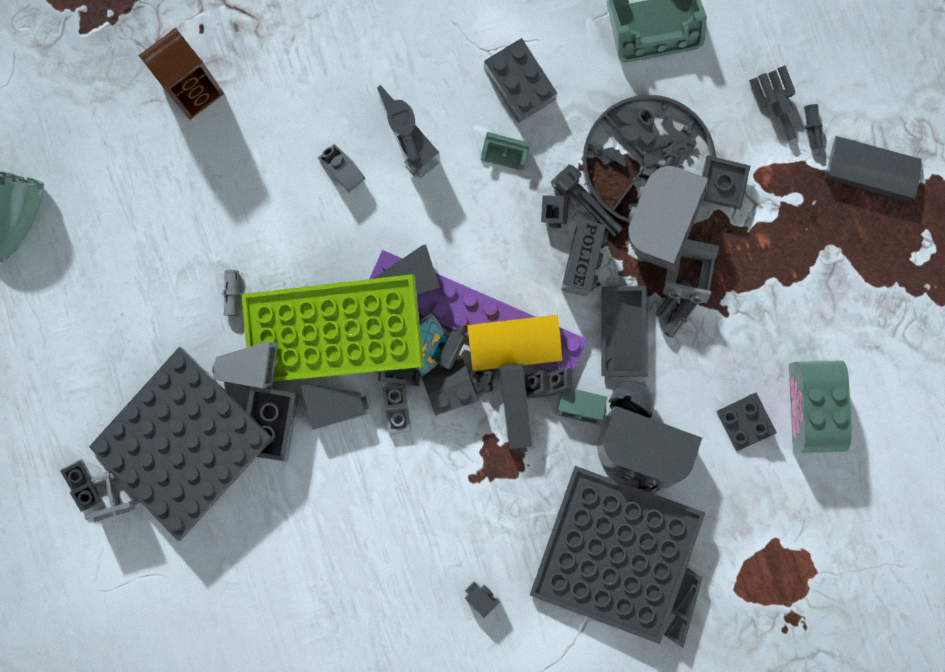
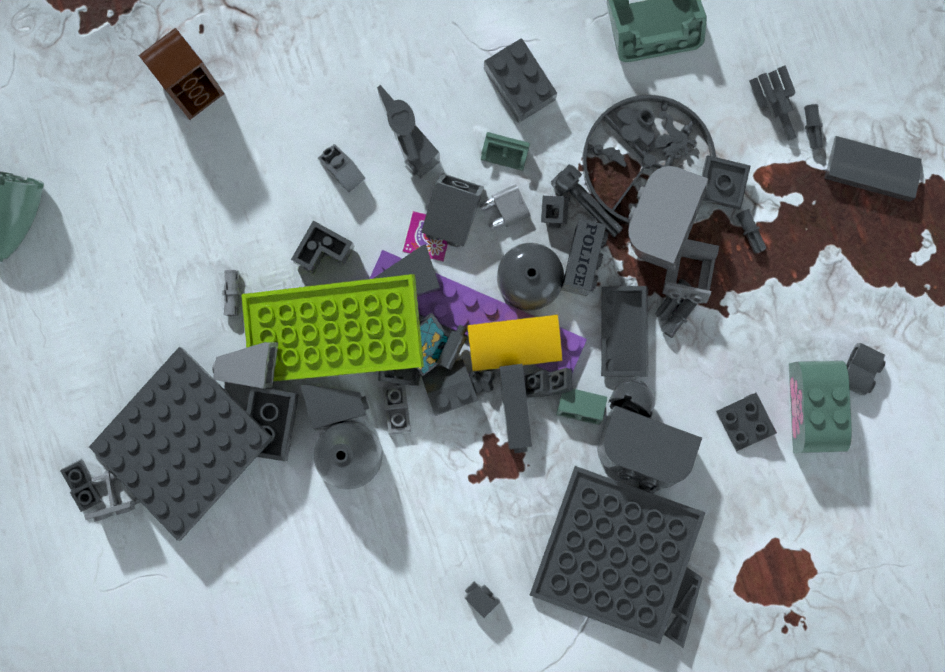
(320, 242): none -> dark grey brick
(361, 460): none -> dark grey cylinder
(415, 239): none -> sticker
(452, 210): none -> dark grey slope
(509, 205): none -> light grey piece
(526, 291): none -> dark grey cylinder
(751, 231): none -> dark grey axle
(862, 368): none -> dark grey brick

